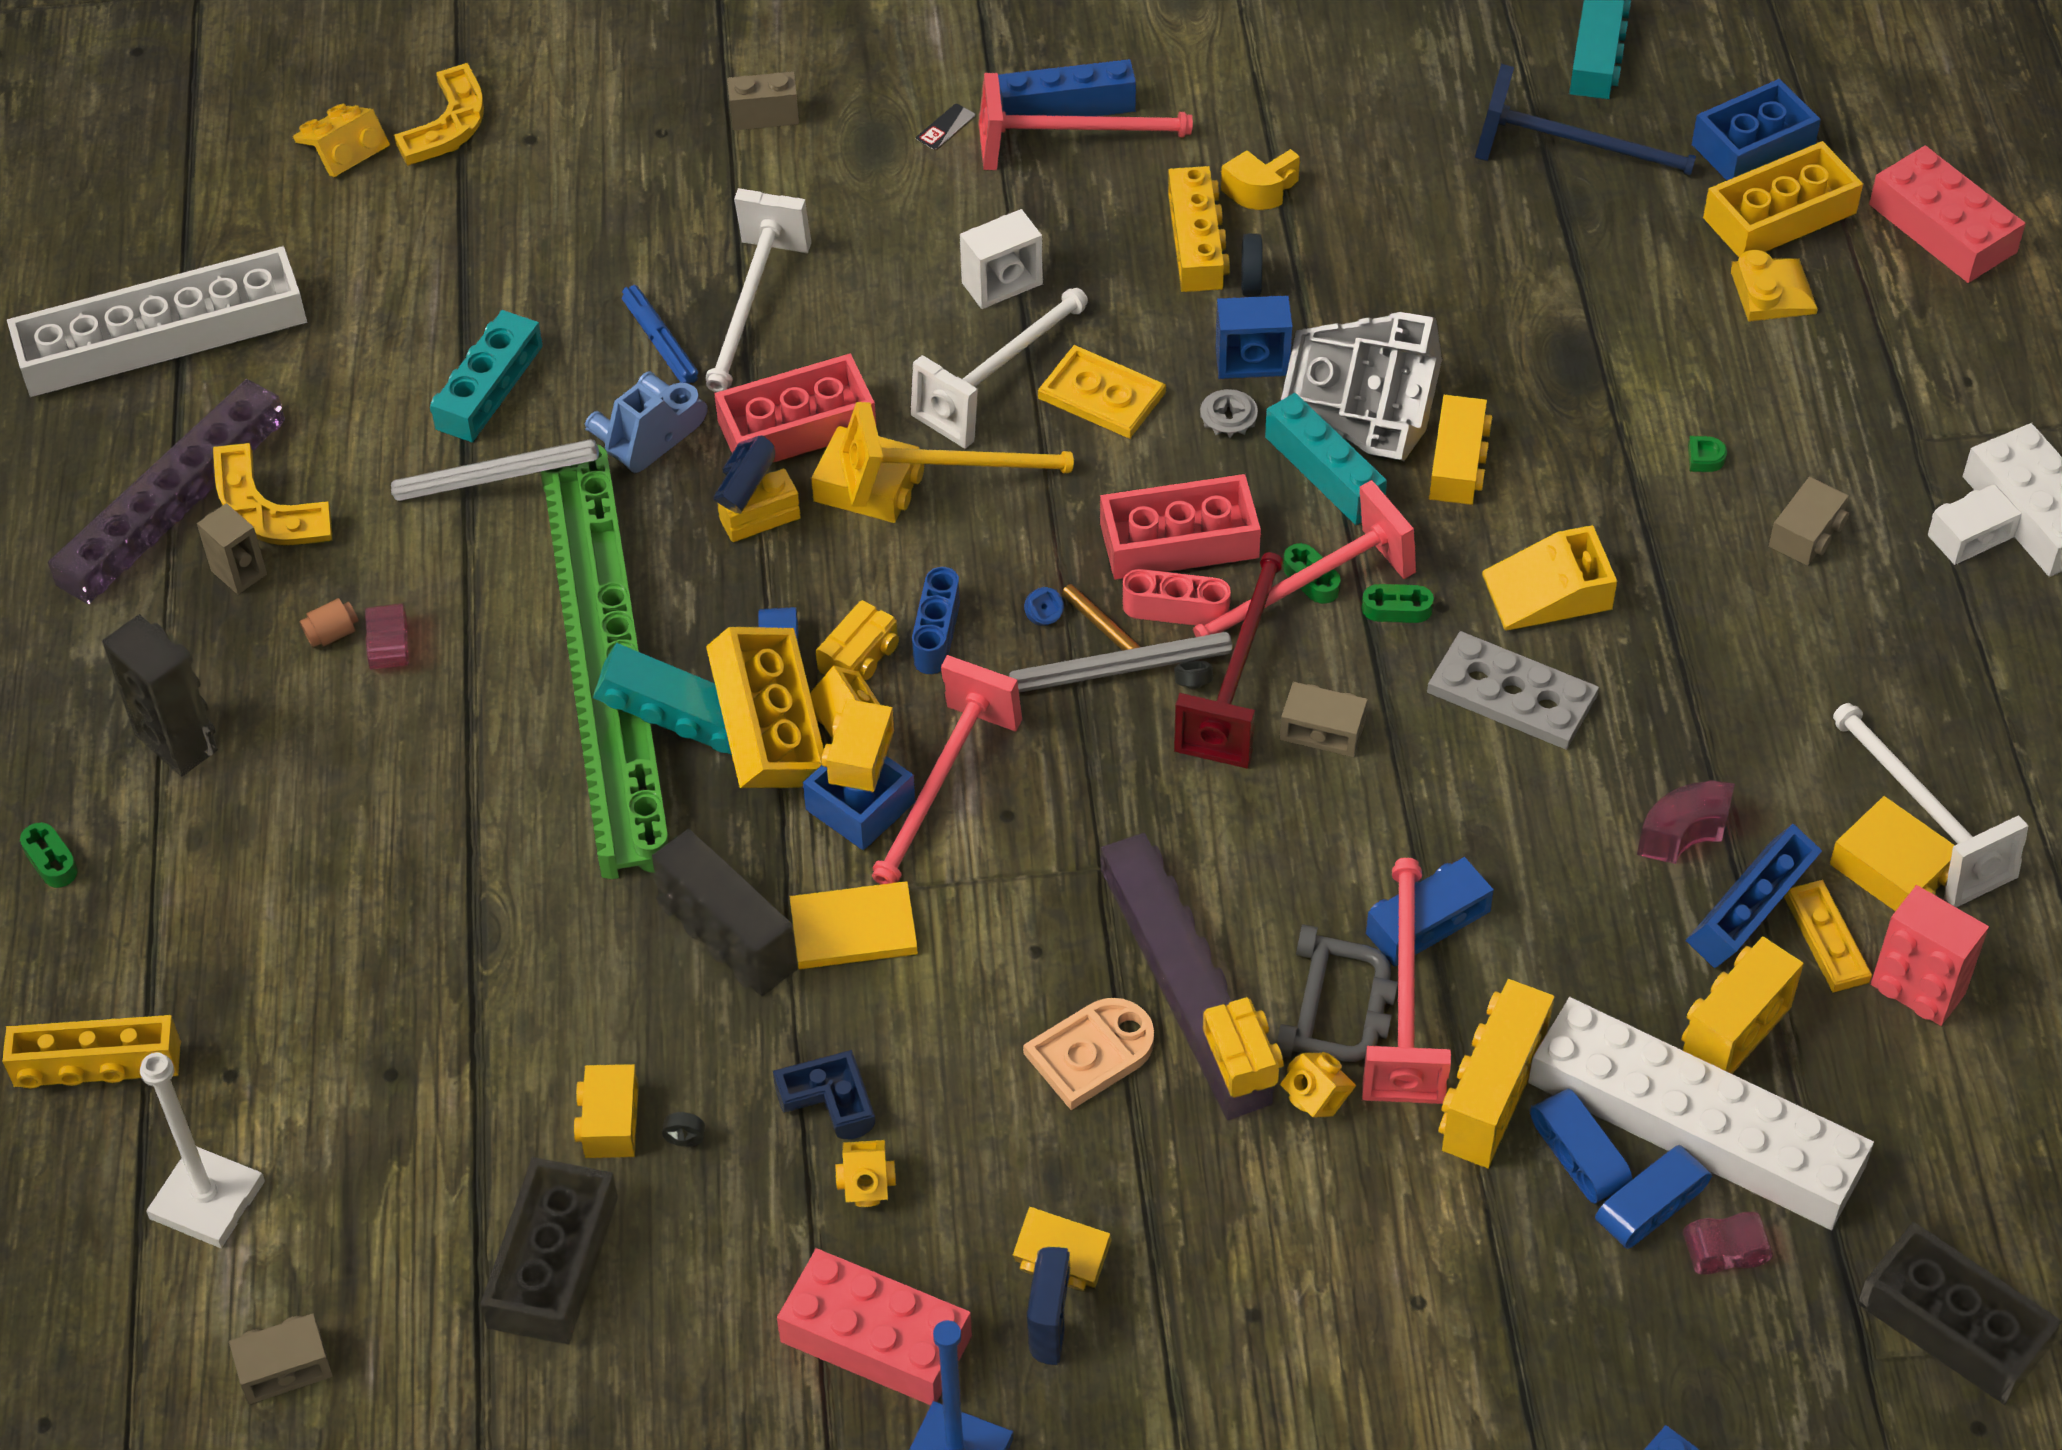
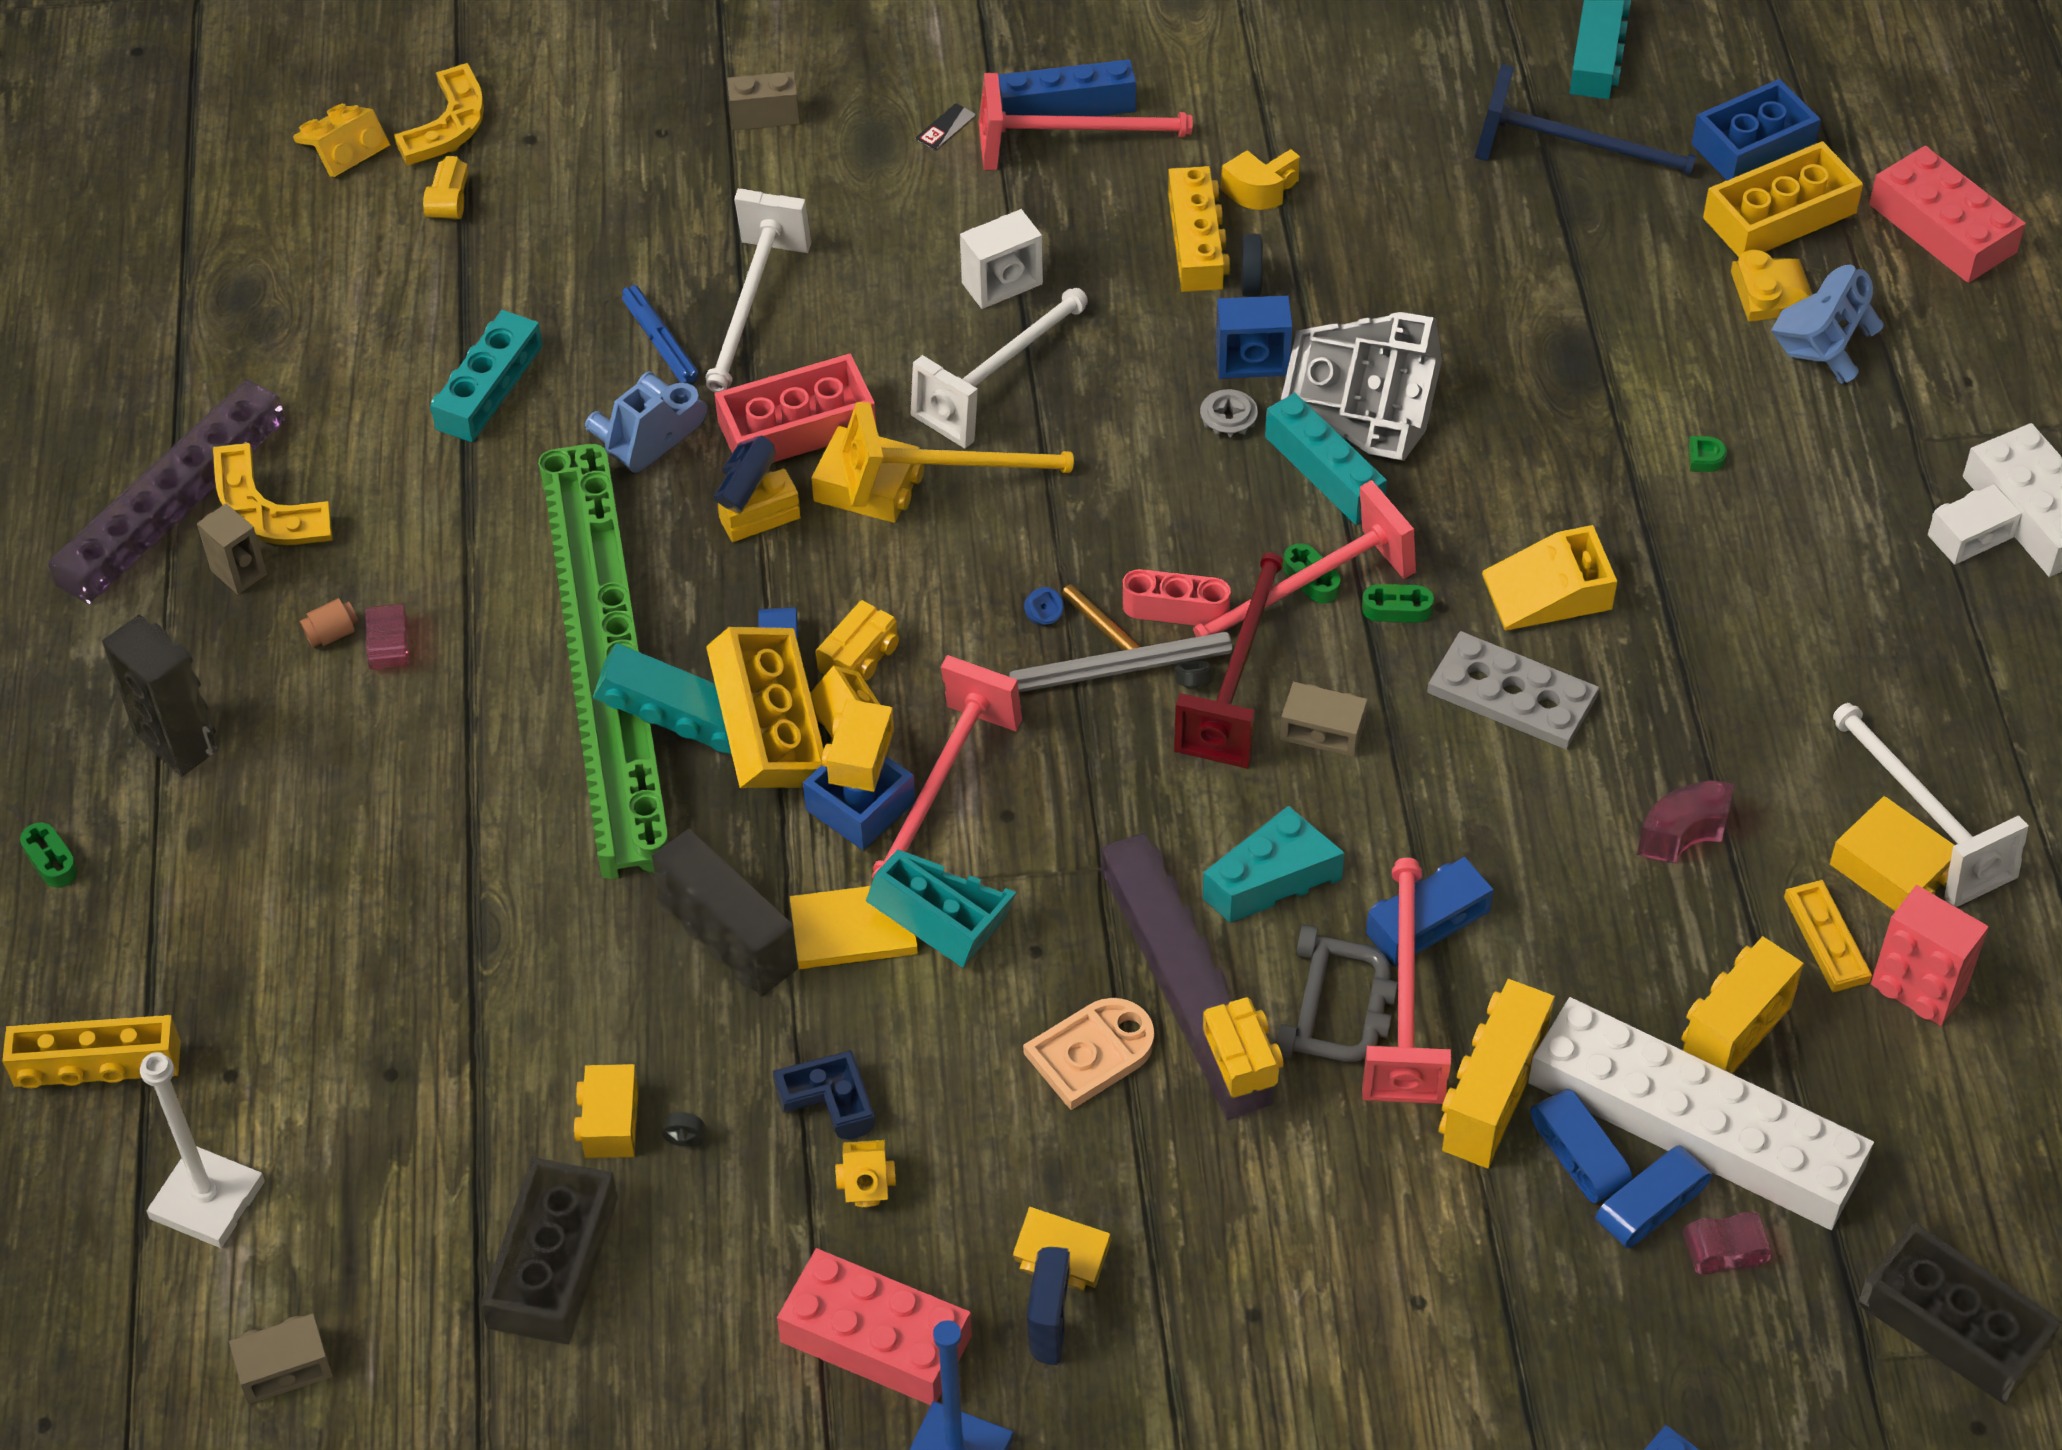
(156, 321): white brick -> none
(446, 195): none -> yellow piece
(495, 470): light grey axle -> none
(936, 619): blue beam -> none
(938, 906): none -> teal wedge
(1102, 391): yellow tile -> none
(1180, 526): coral brick -> none
(1271, 864): none -> teal wedge
(1317, 1084): yellow brick -> none
(1460, 450): yellow brick -> none
(1753, 896): blue brick -> none
(1809, 521): dark tan brick -> none
(1812, 327): none -> medium blue piece

